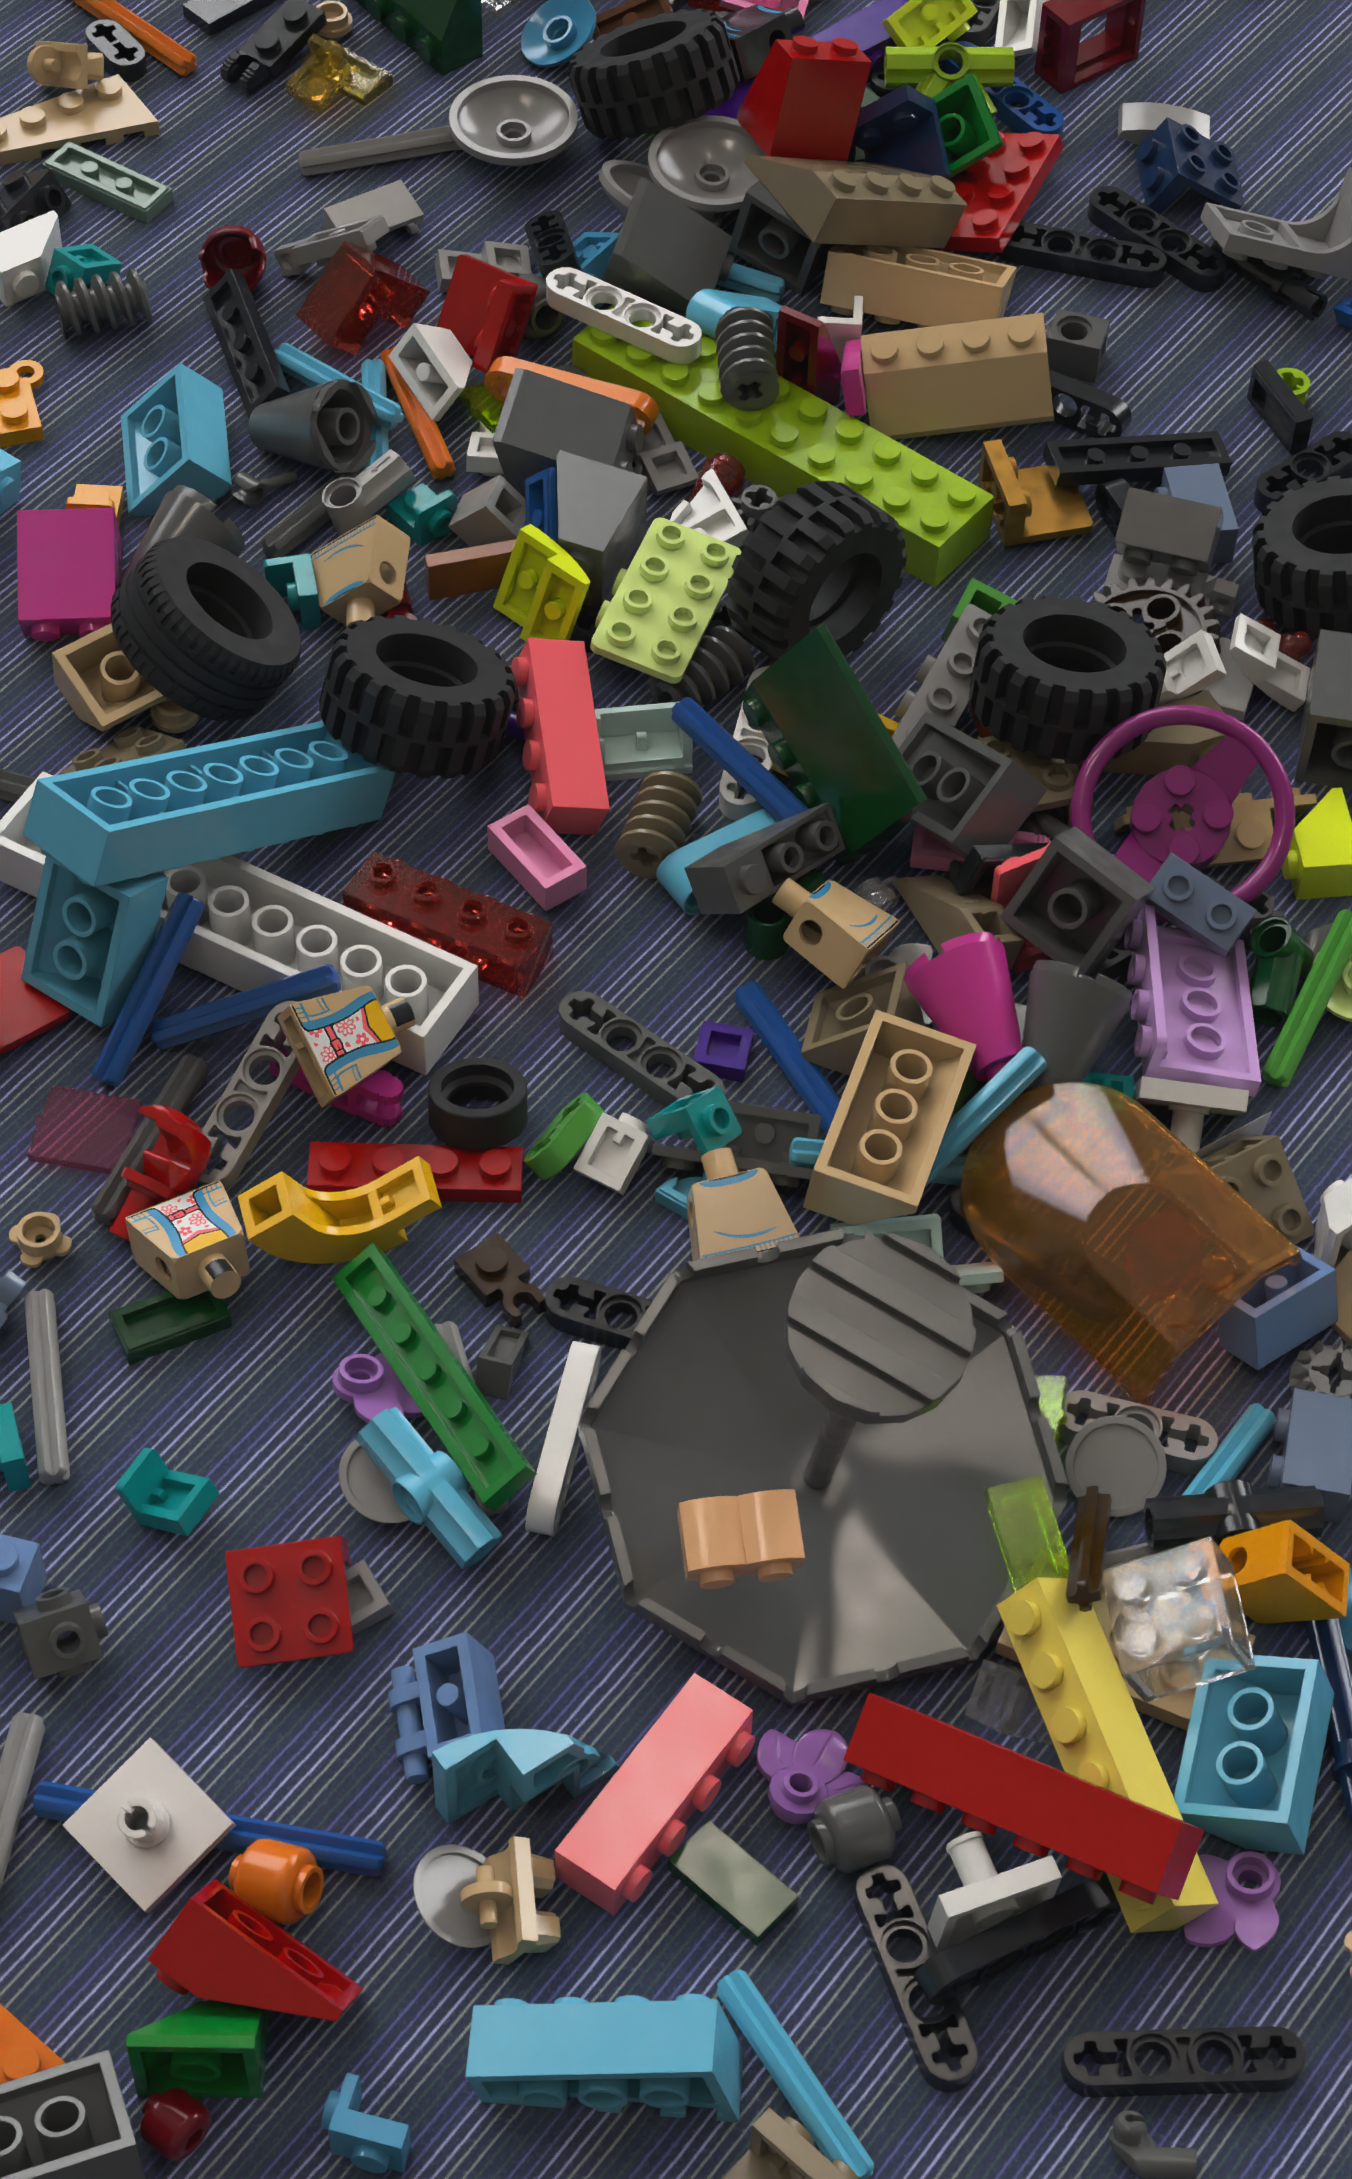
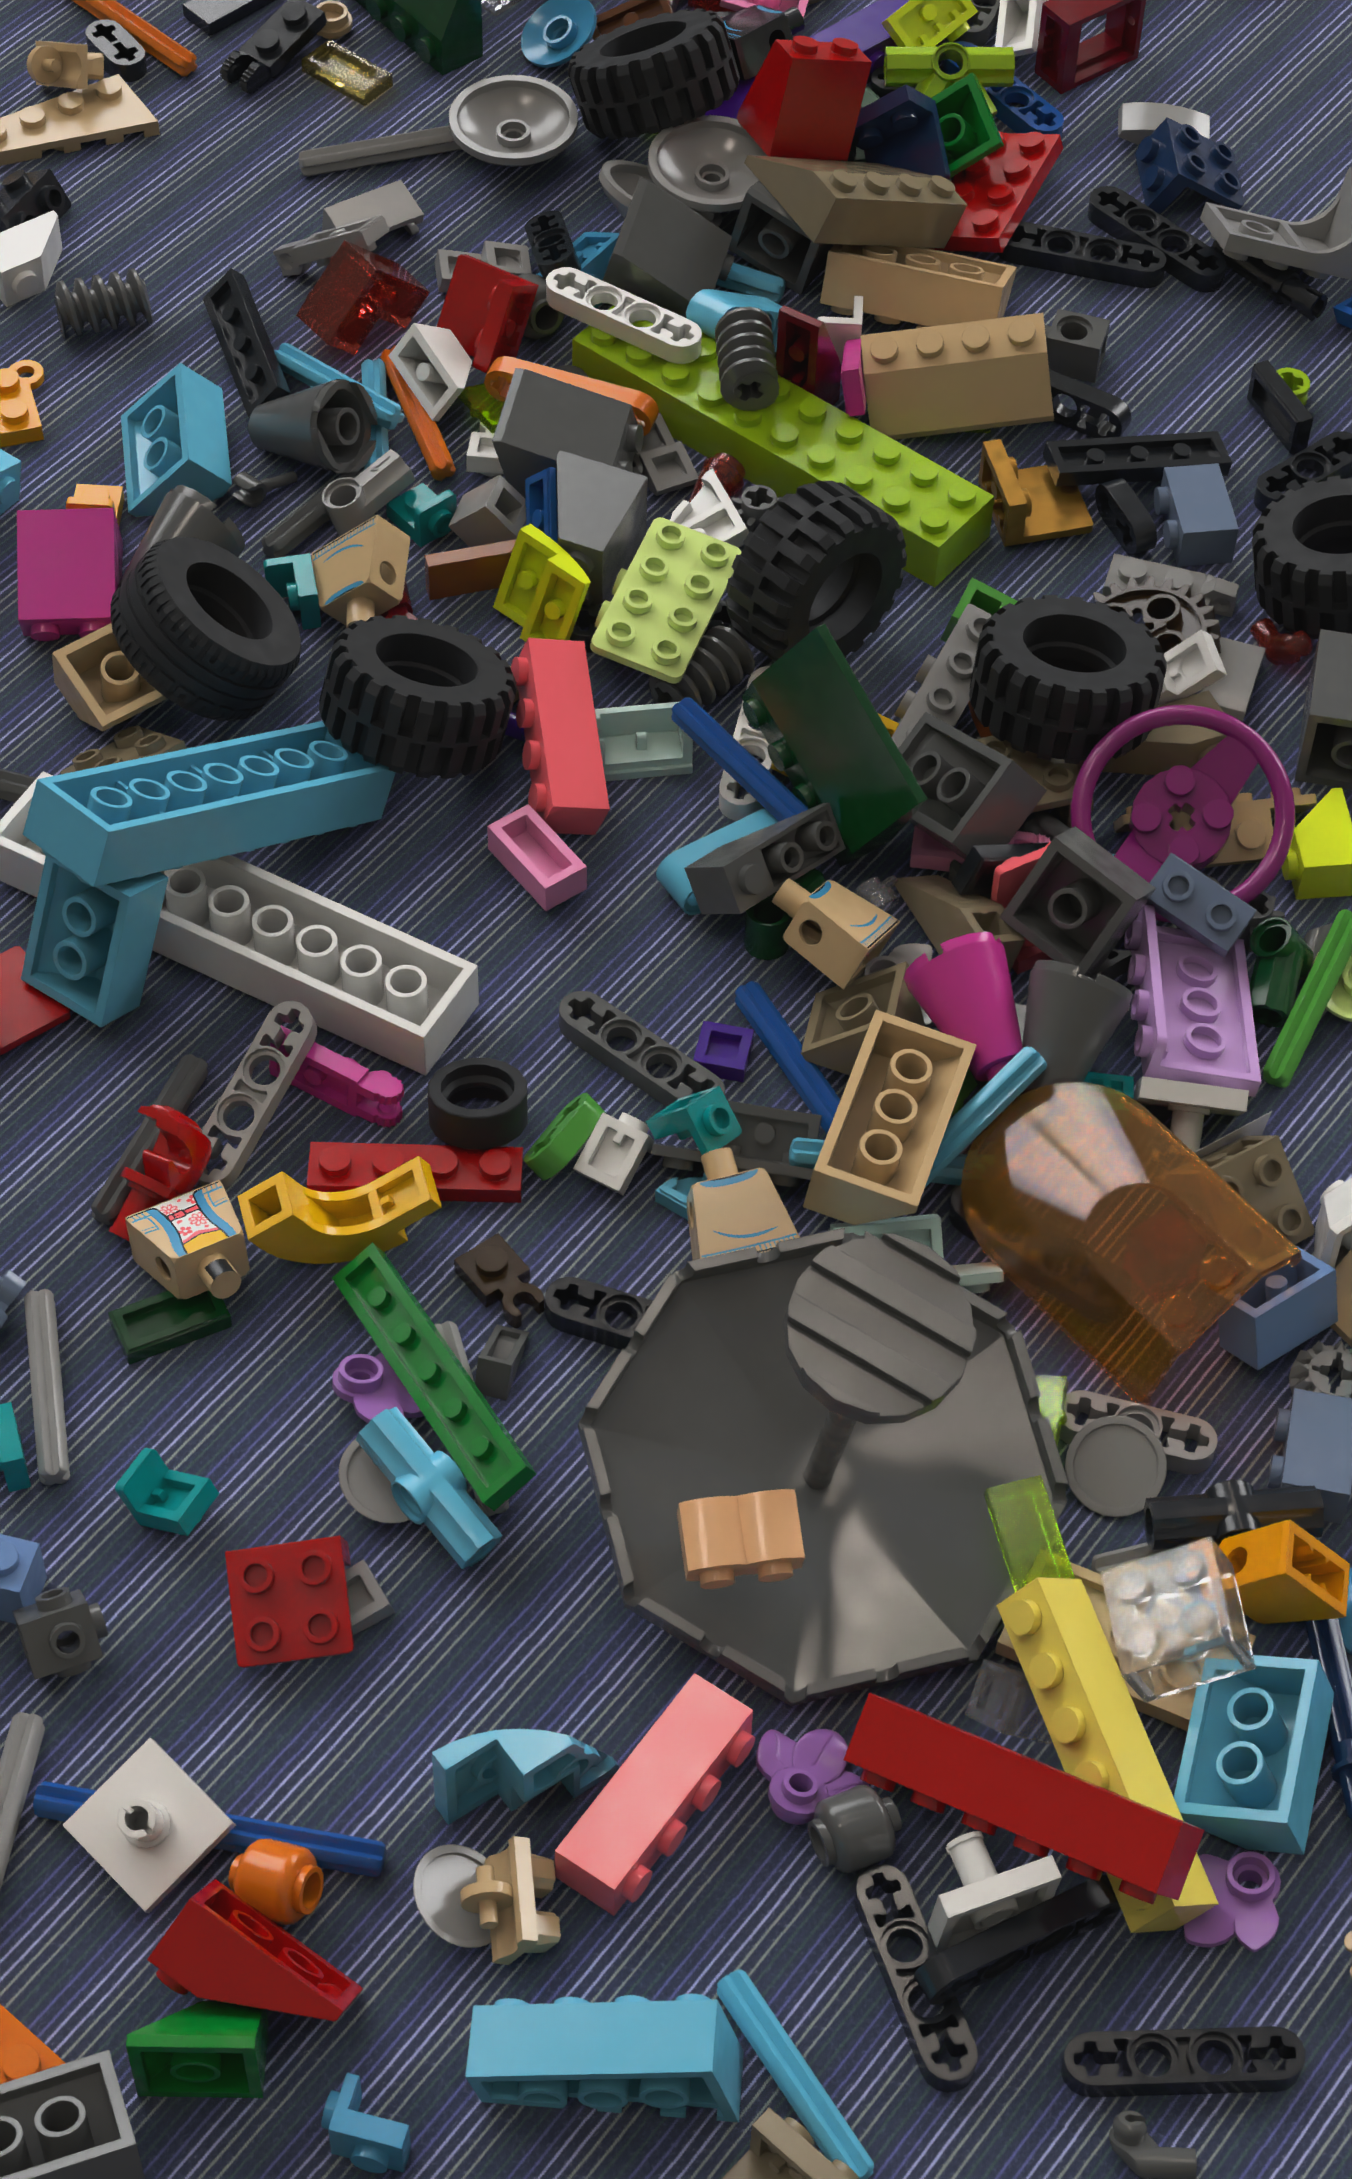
(35, 1227): tan plate -> none
(81, 262): teal bracket -> none
(83, 1129): clear pink piece -> none
(109, 182): sand green tile -> none
(148, 989): blue axle -> none
(172, 718): tan plate -> none
(174, 2123): dark red piece -> none
(236, 249): dark red hair -> none
(242, 1007): blue axle -> none
(321, 75): clear yellow bracket -> none
(344, 1038): torso -> none
(452, 1690): medium blue brick -> none
(499, 939): clear red brick -> none
(562, 1439): white beam -> none
(657, 822): dark tan piece -> none
(732, 1882): tile -> none
(1089, 1549): dark brown axle -> none
(1168, 532): dark grey brick -> none
(1234, 1449): medium azure axle -> none
(1273, 672): white slope -> none

